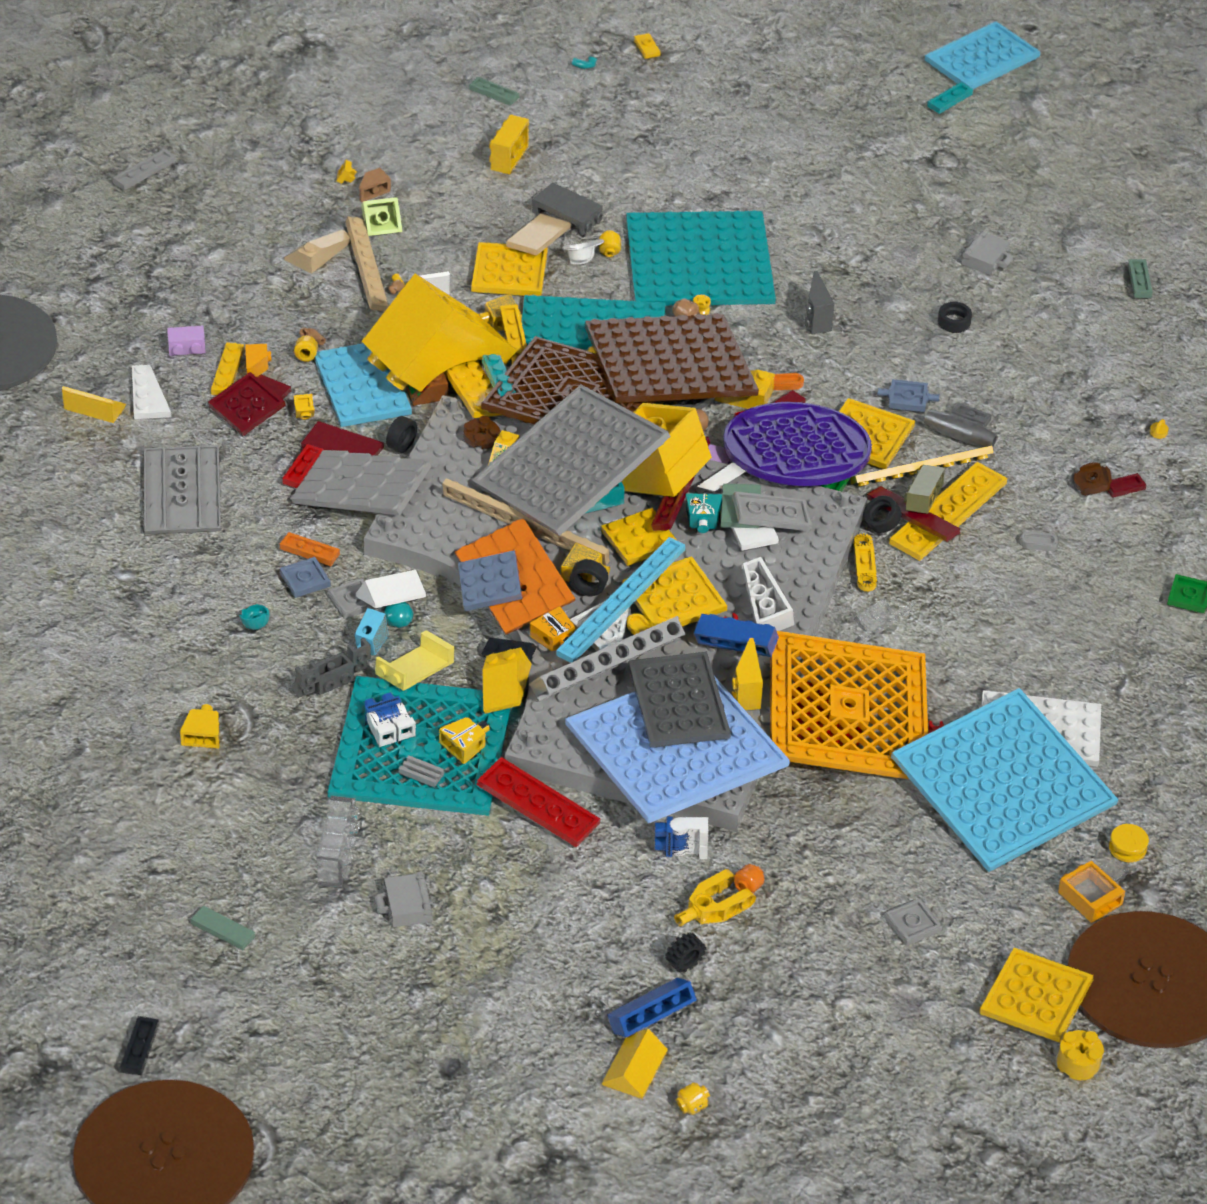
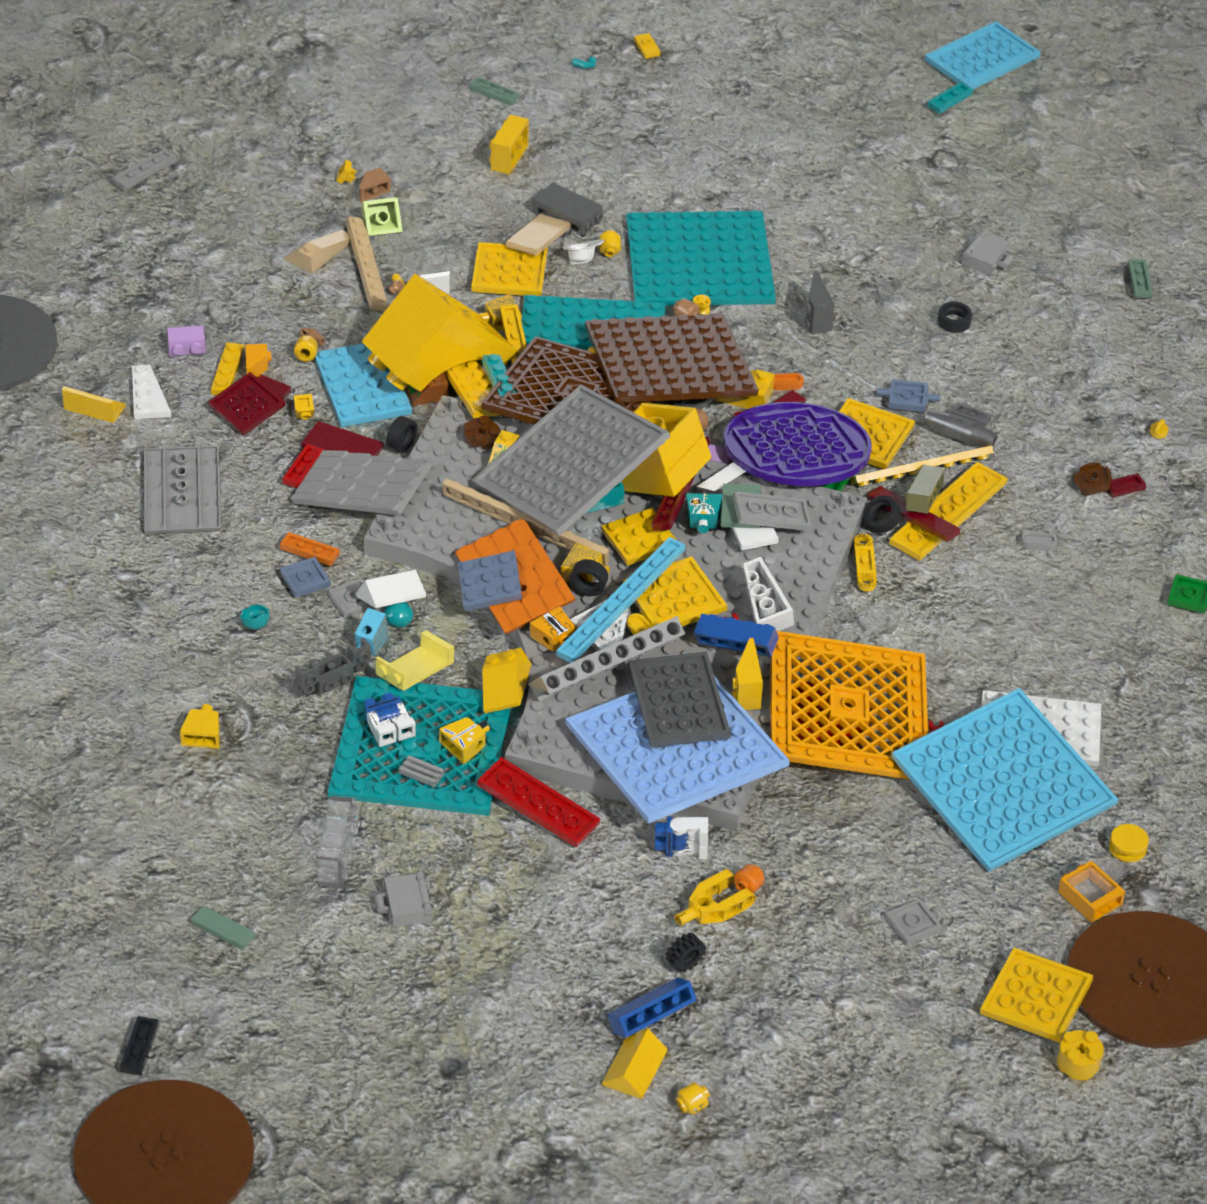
(497, 645): black plate -> none

